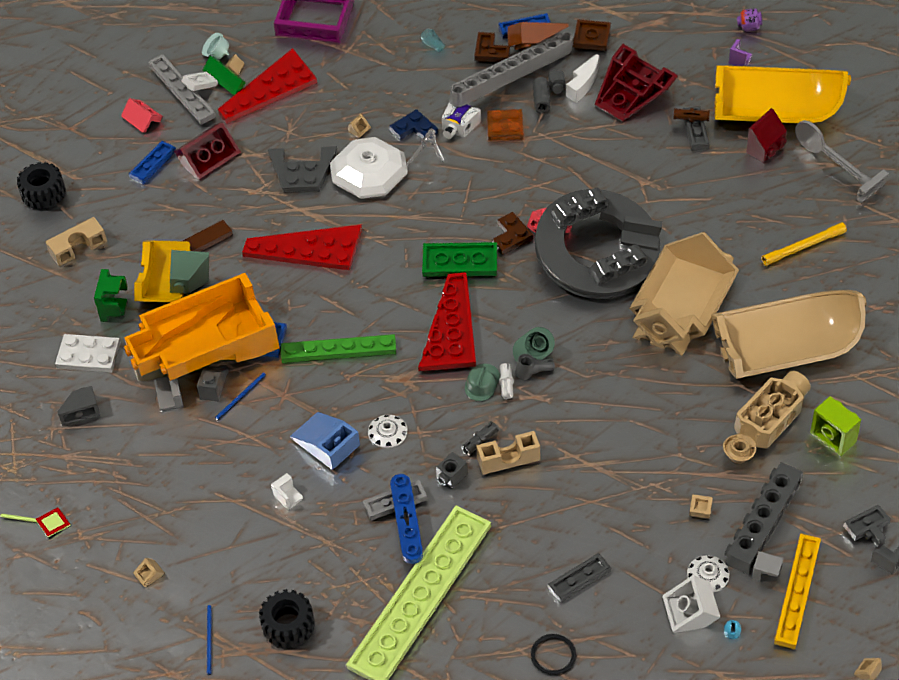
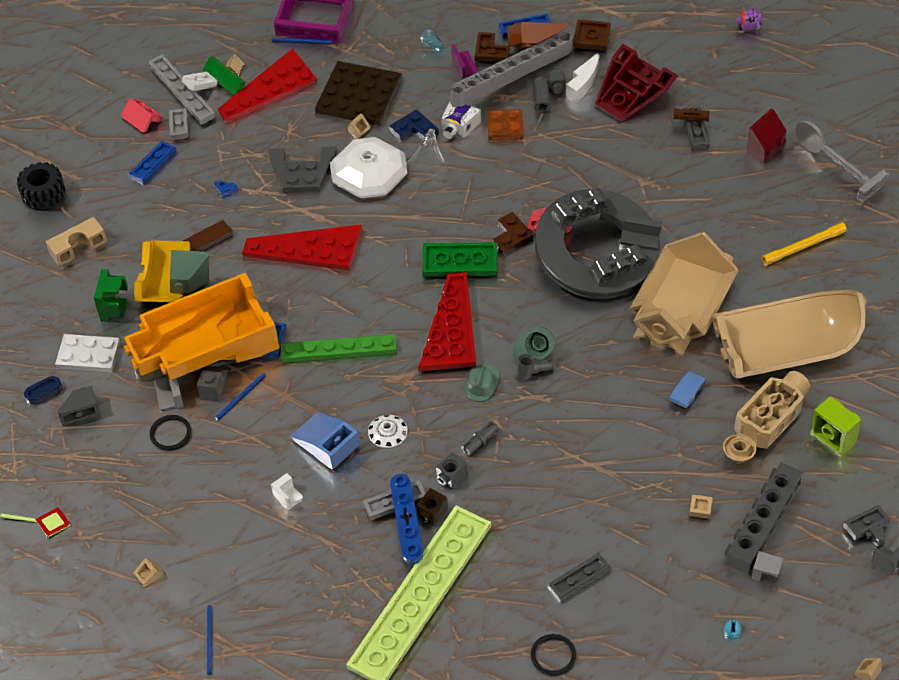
(42, 390): none -> dark blue tile
(172, 446): none -> black tyre
(178, 124): none -> light grey plate
(207, 151): dark red slope -> none
(216, 46): light aqua piece -> none
(225, 188): none -> blue tile
(292, 632): black tyre -> none
(302, 40): none -> blue axle
(358, 90): none -> dark brown plate
(432, 499): none -> dark brown brick
(463, 63): none -> magenta panel
(506, 381): white axle -> none
(522, 451): tan arch -> none
(686, 389): none -> medium blue slope
(691, 605): white slope -> none
(718, 576): white dish -> none
(737, 56): medium lavender panel -> none
(792, 93): yellow panel -> none
(797, 591): yellow plate -> none

